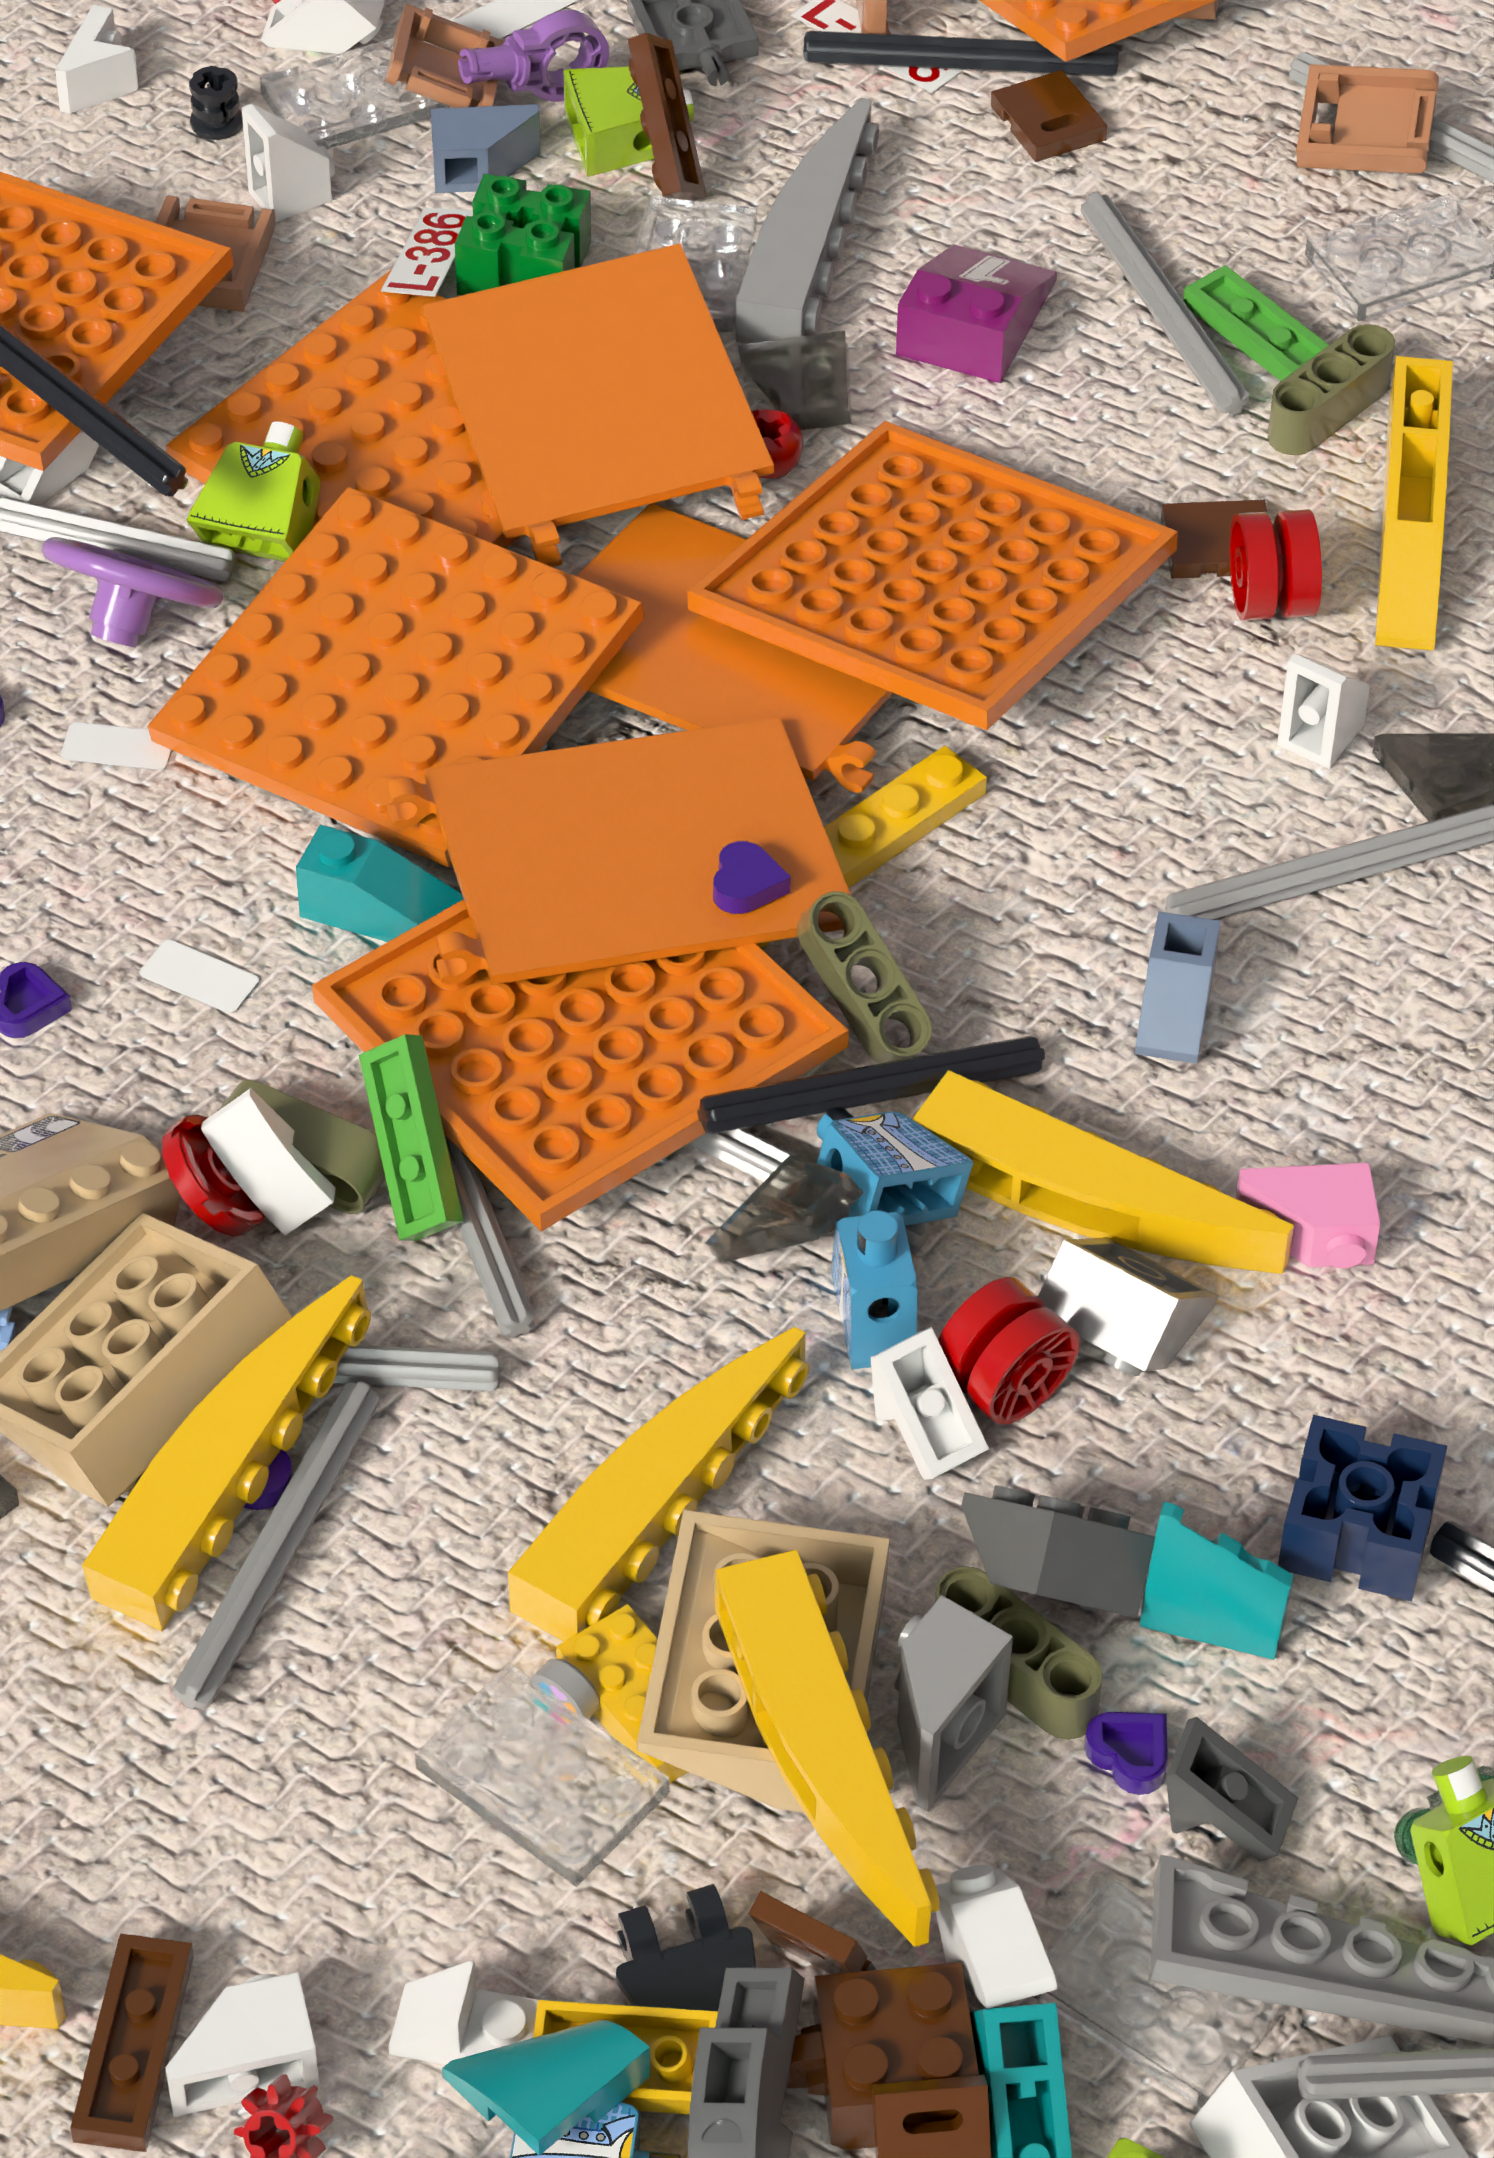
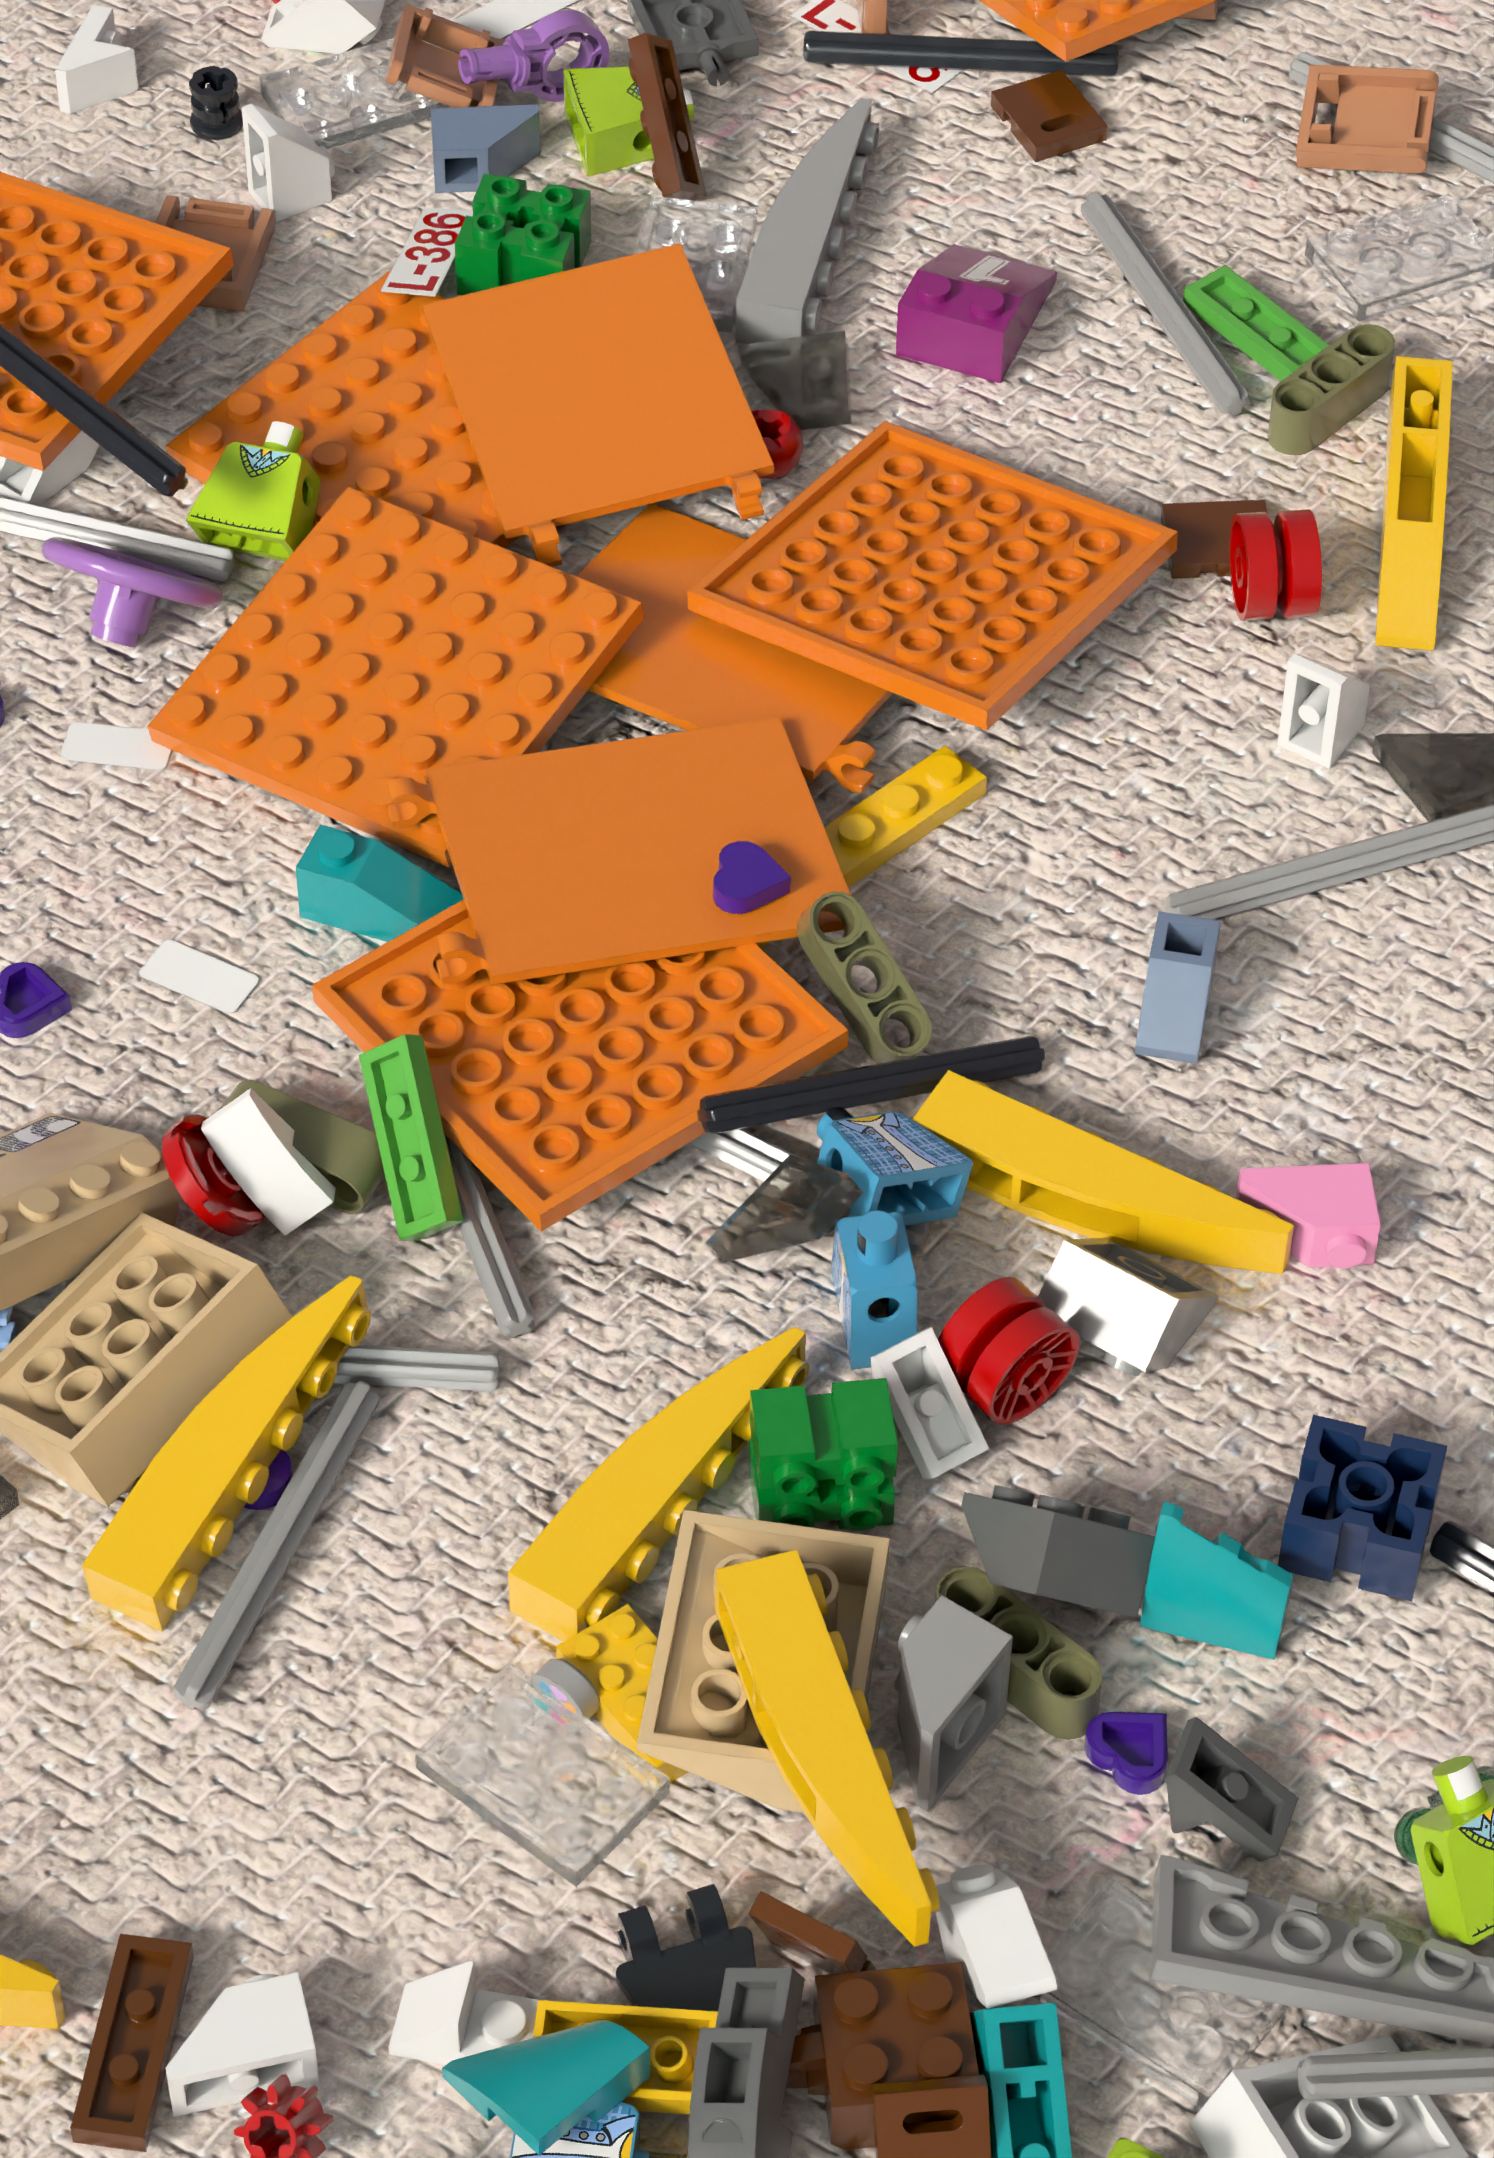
(824, 1455): none -> green brick

